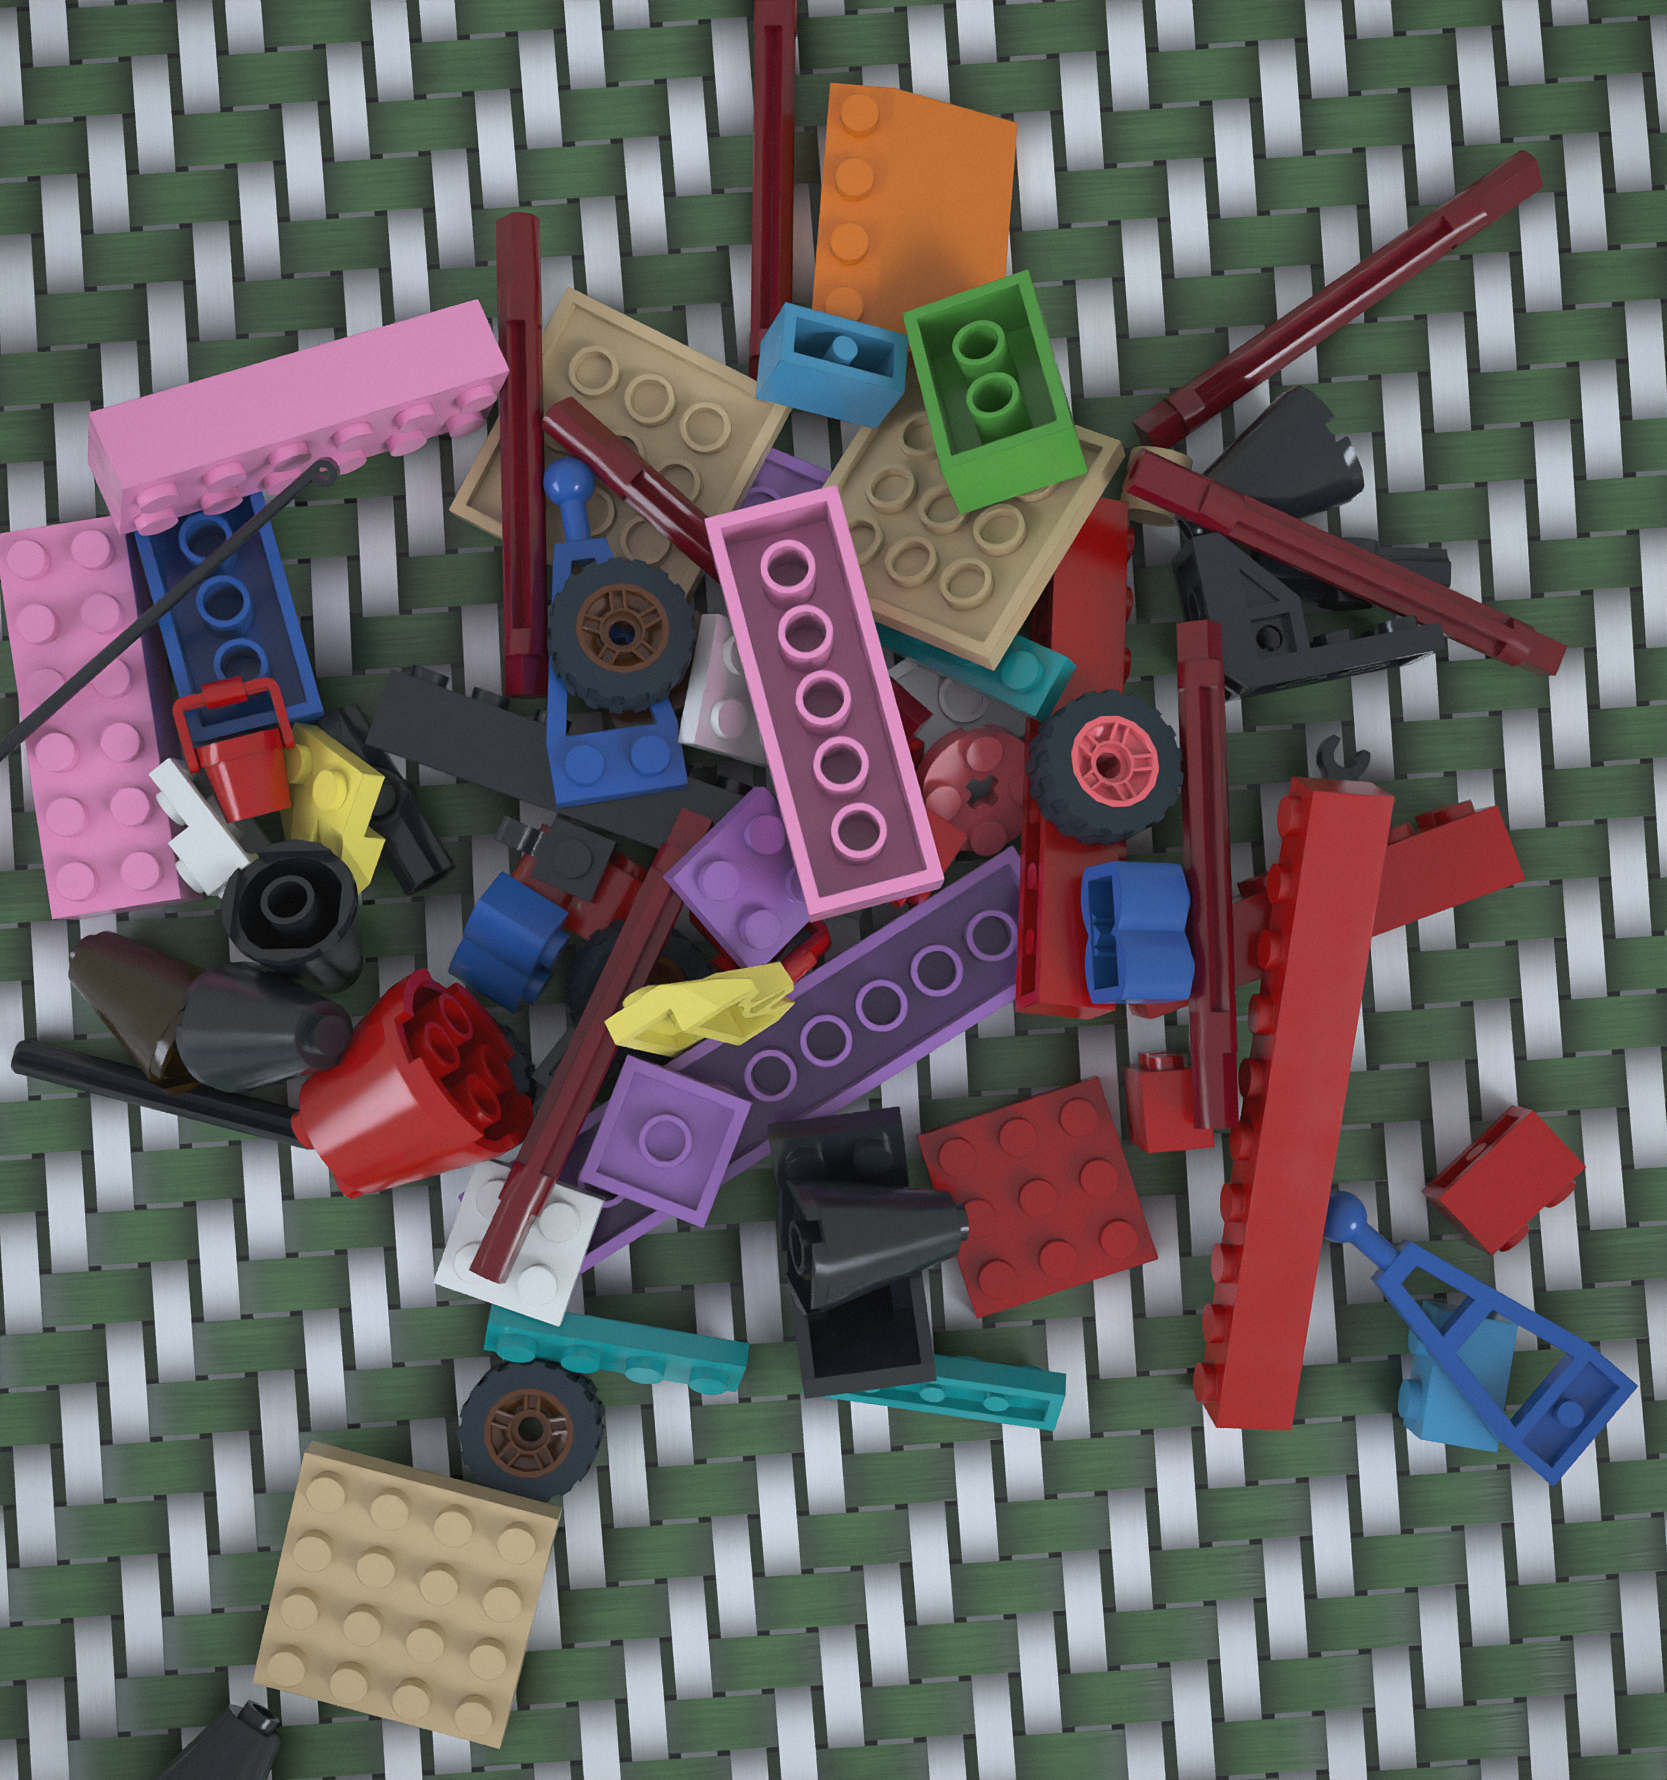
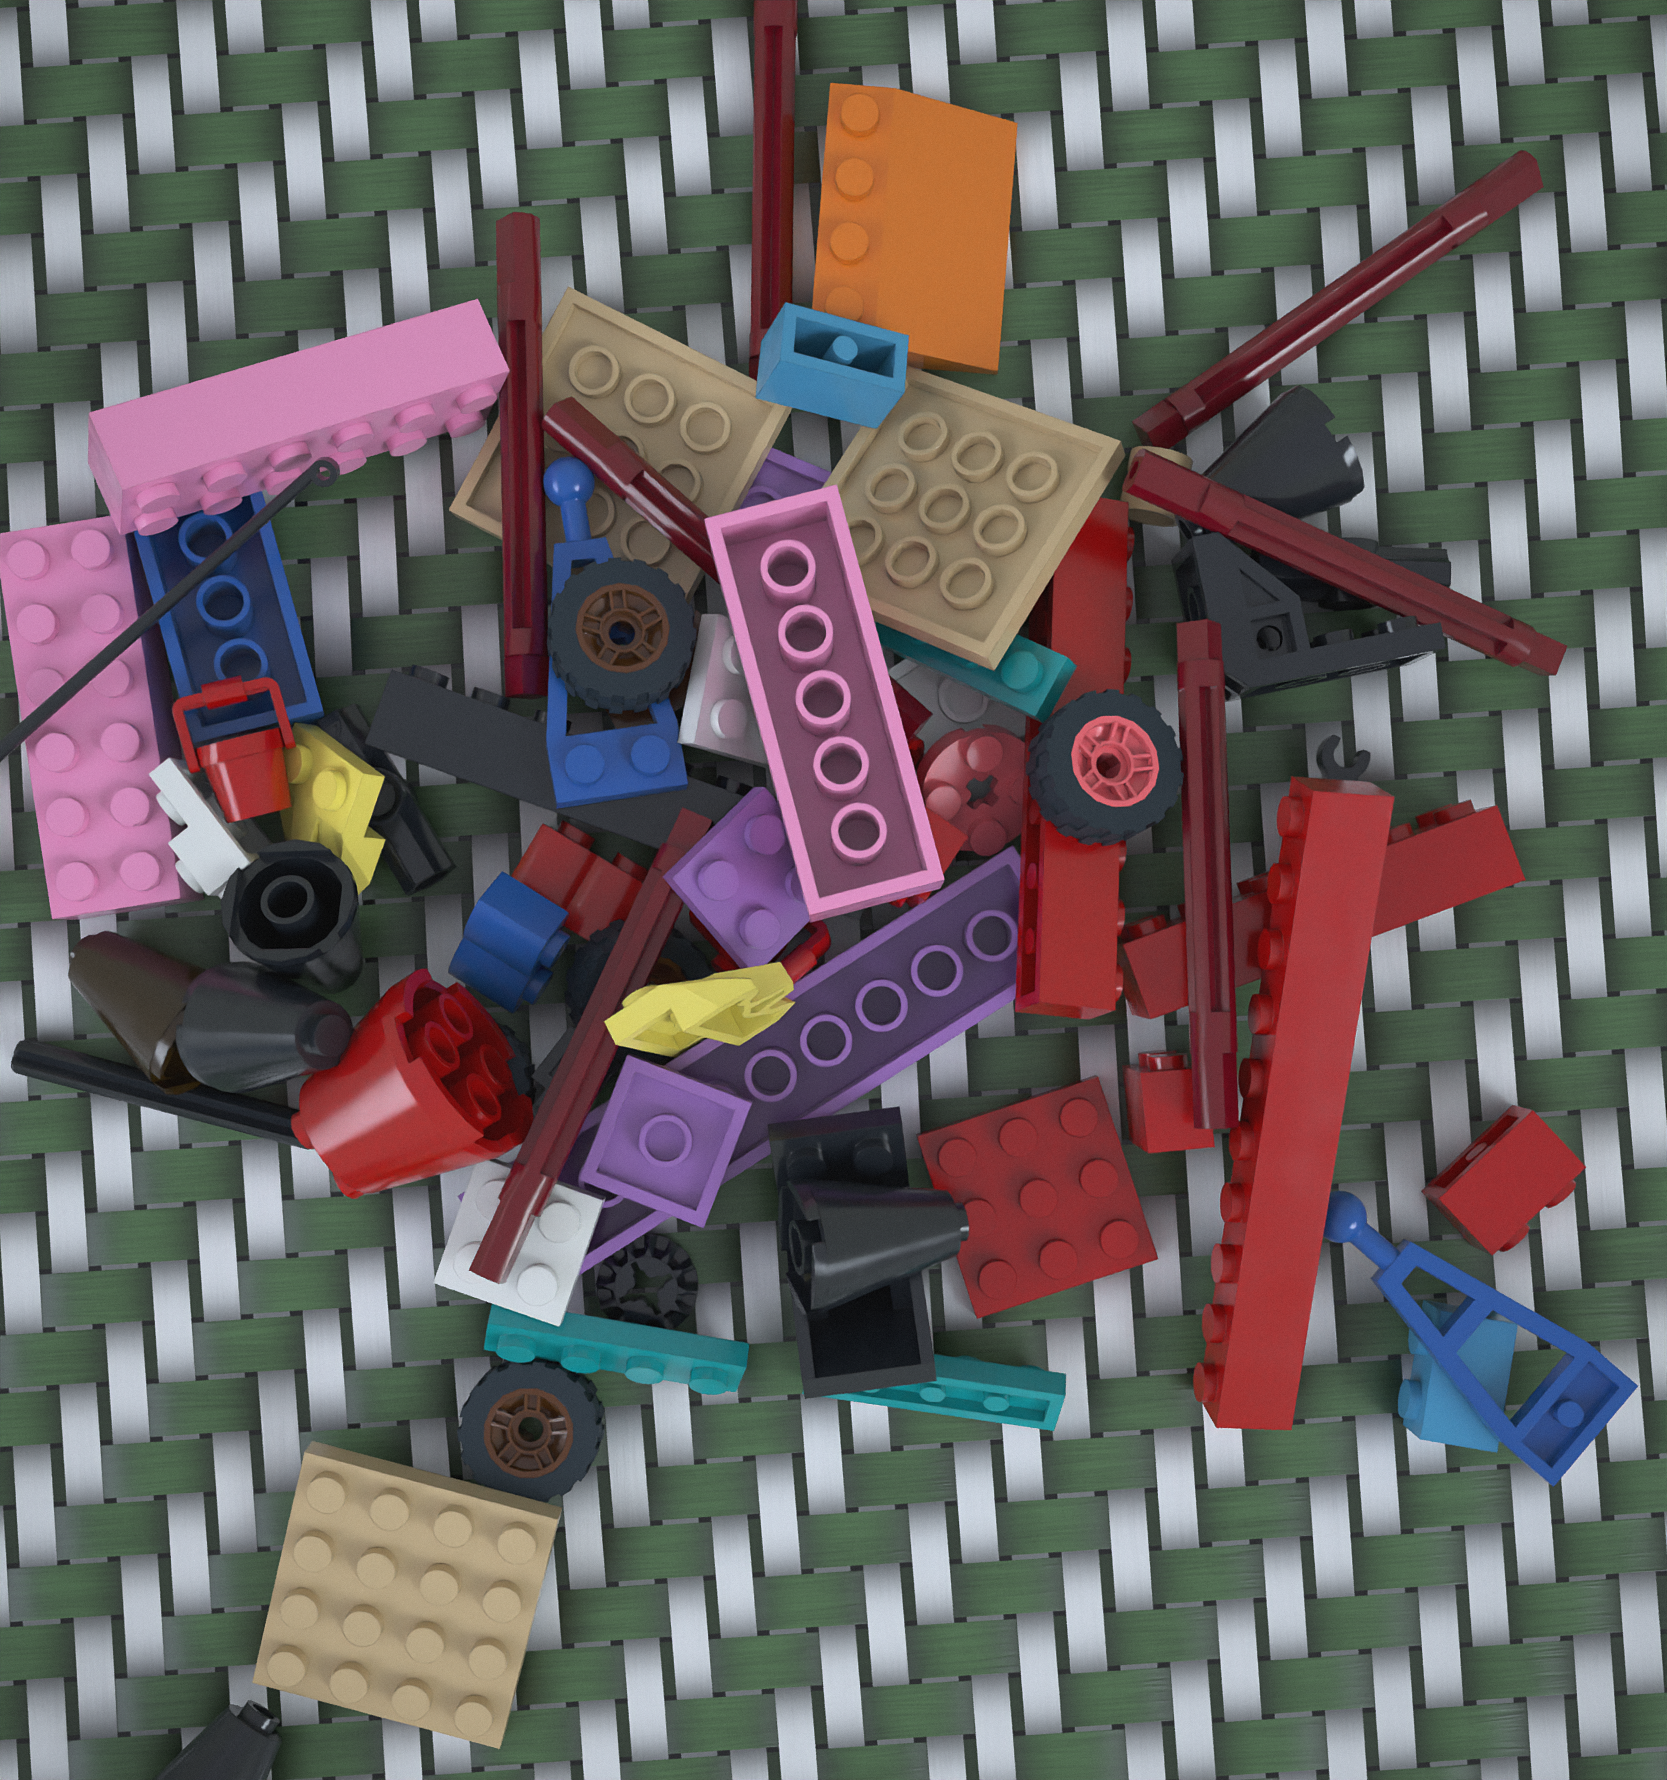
(567, 856): black plate -> none
(656, 1257): none -> black gear
(993, 393): bright green brick -> none
(1136, 933): blue brick -> none

